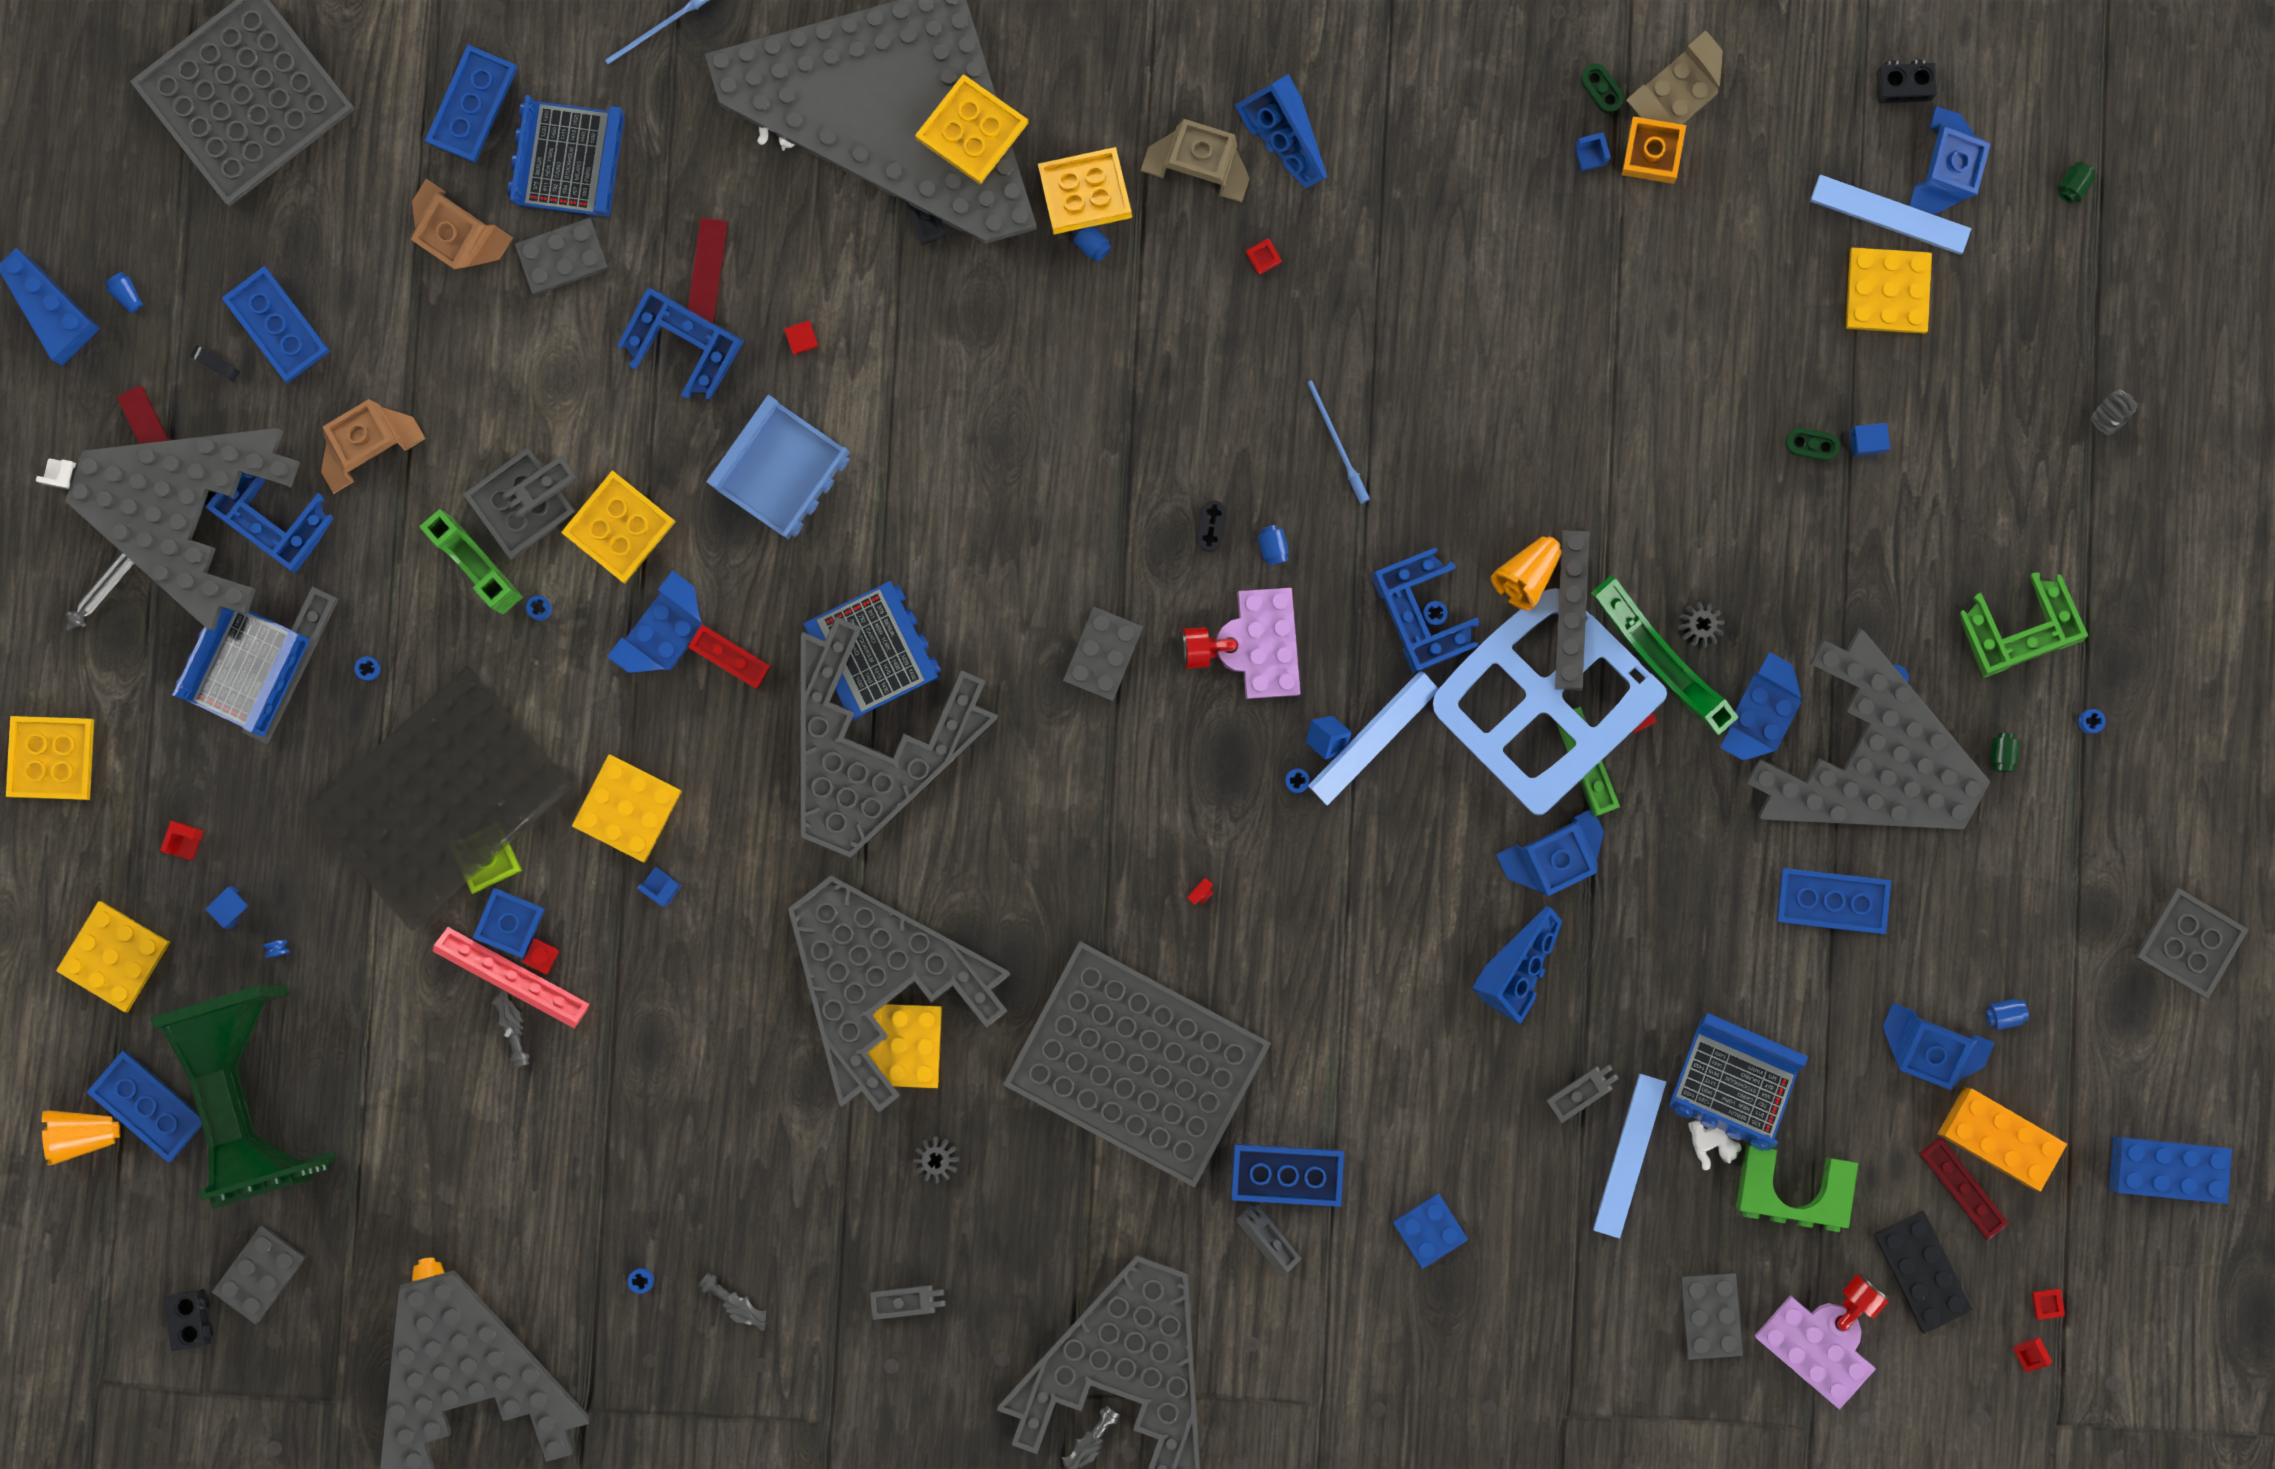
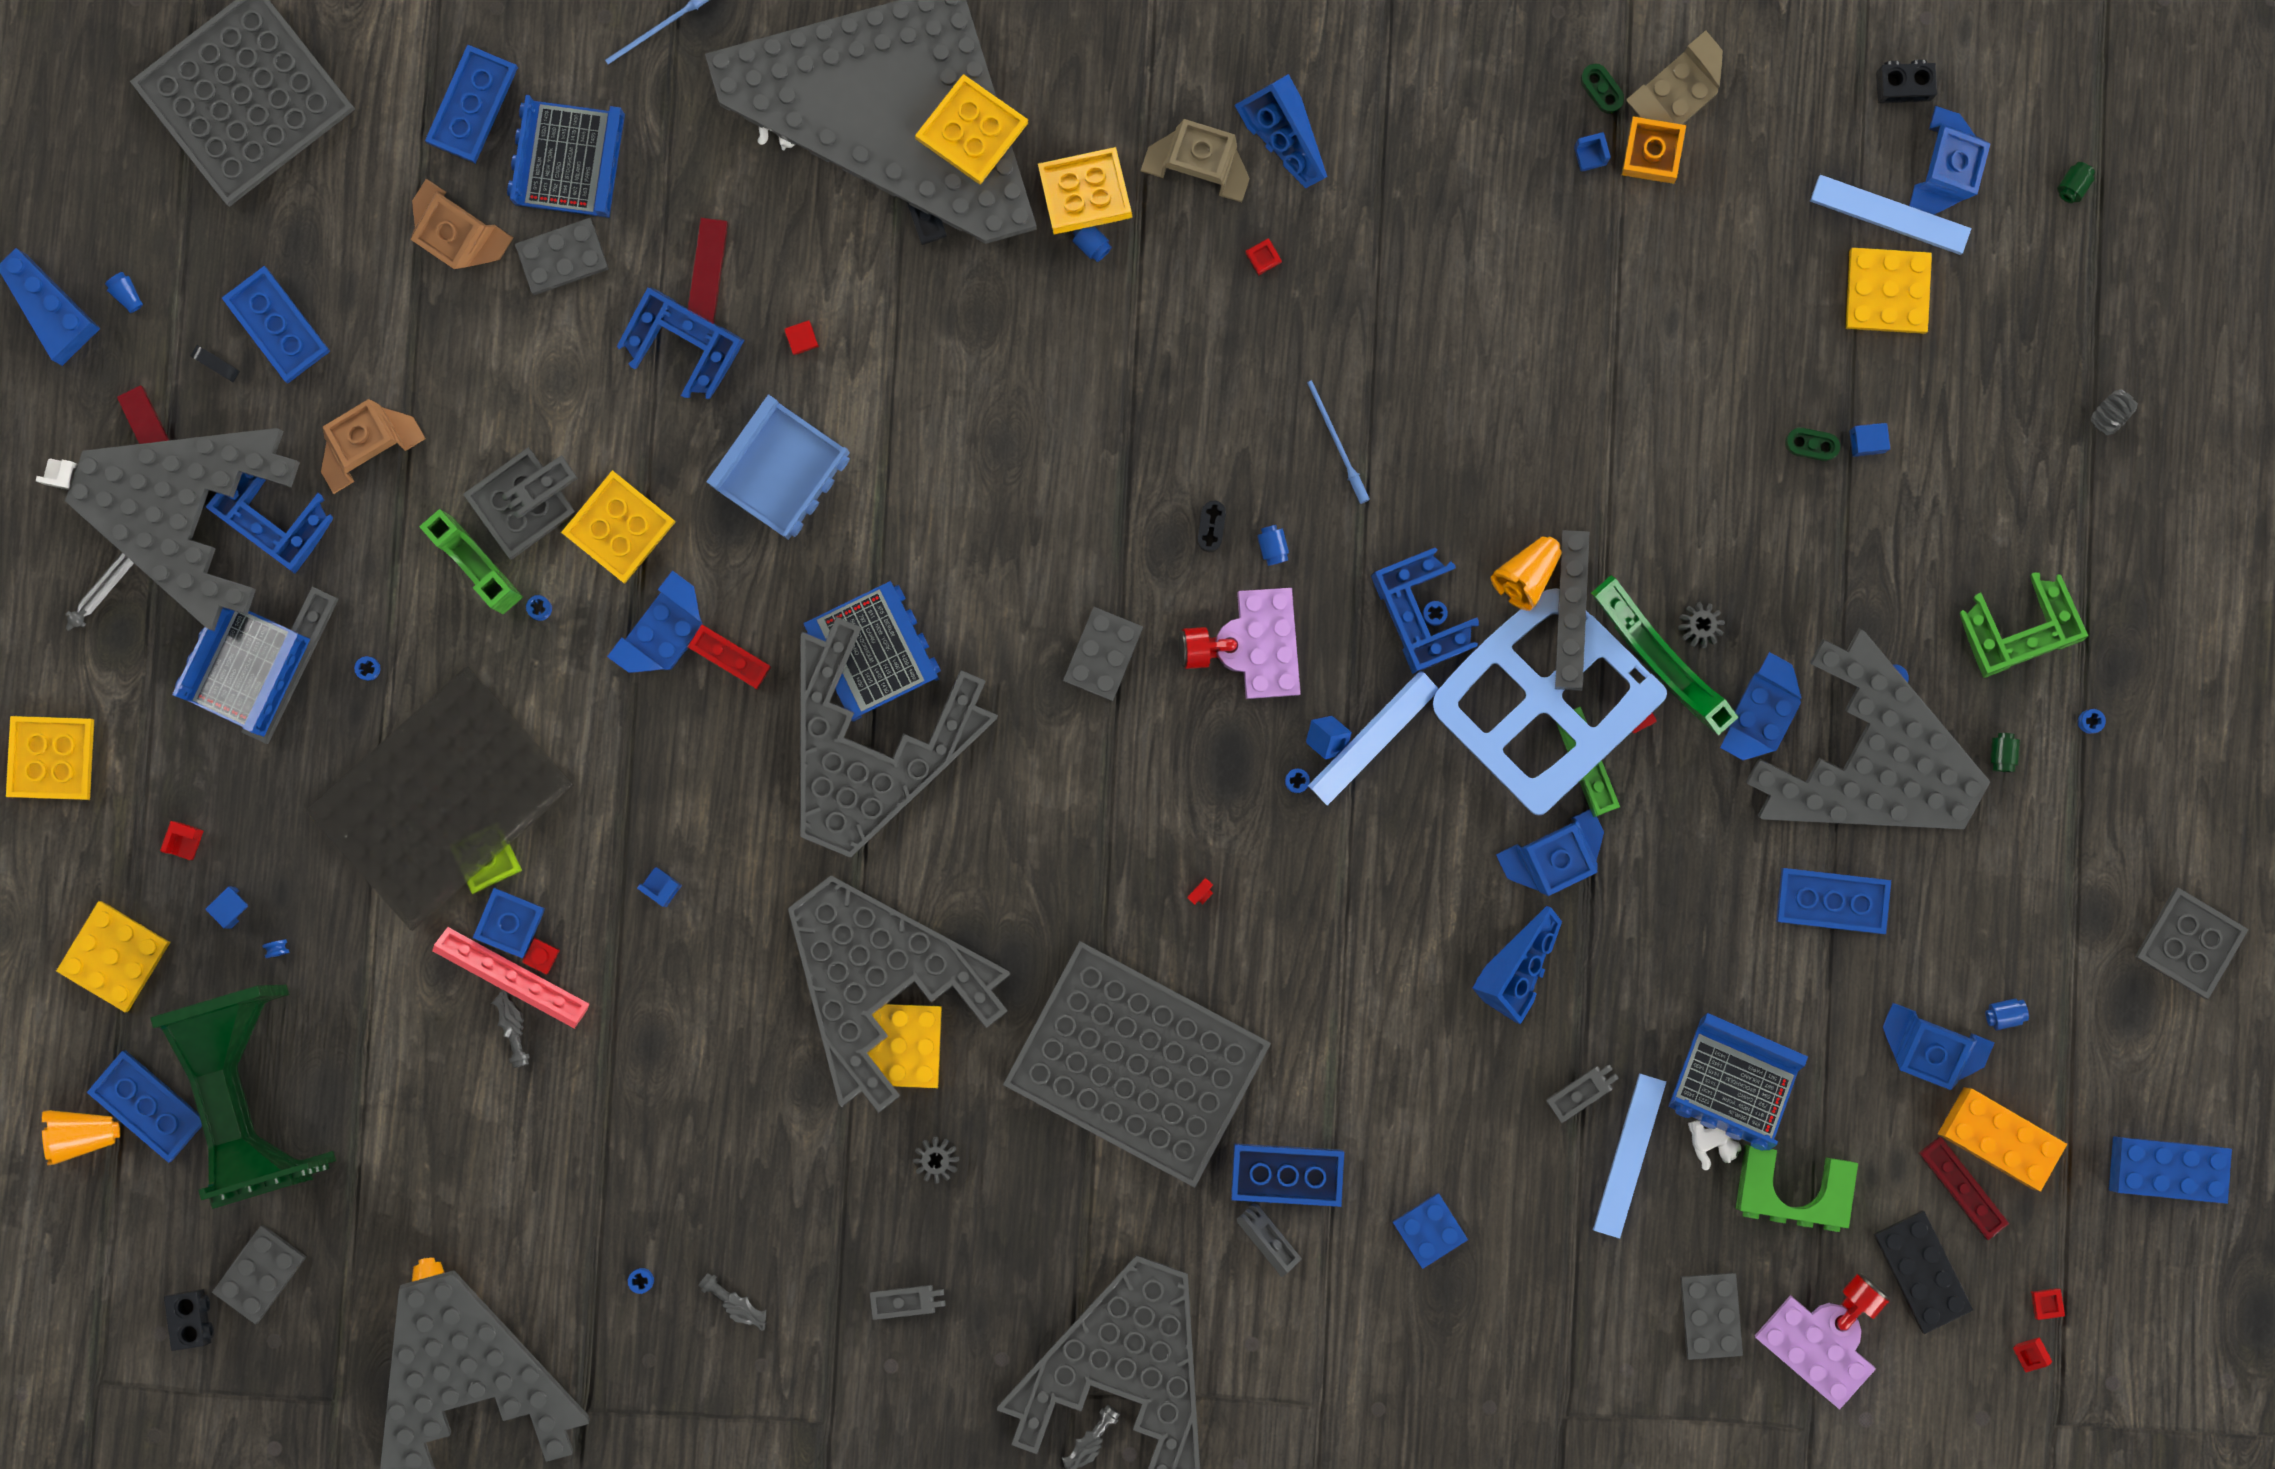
(626, 808): yellow plate -> none

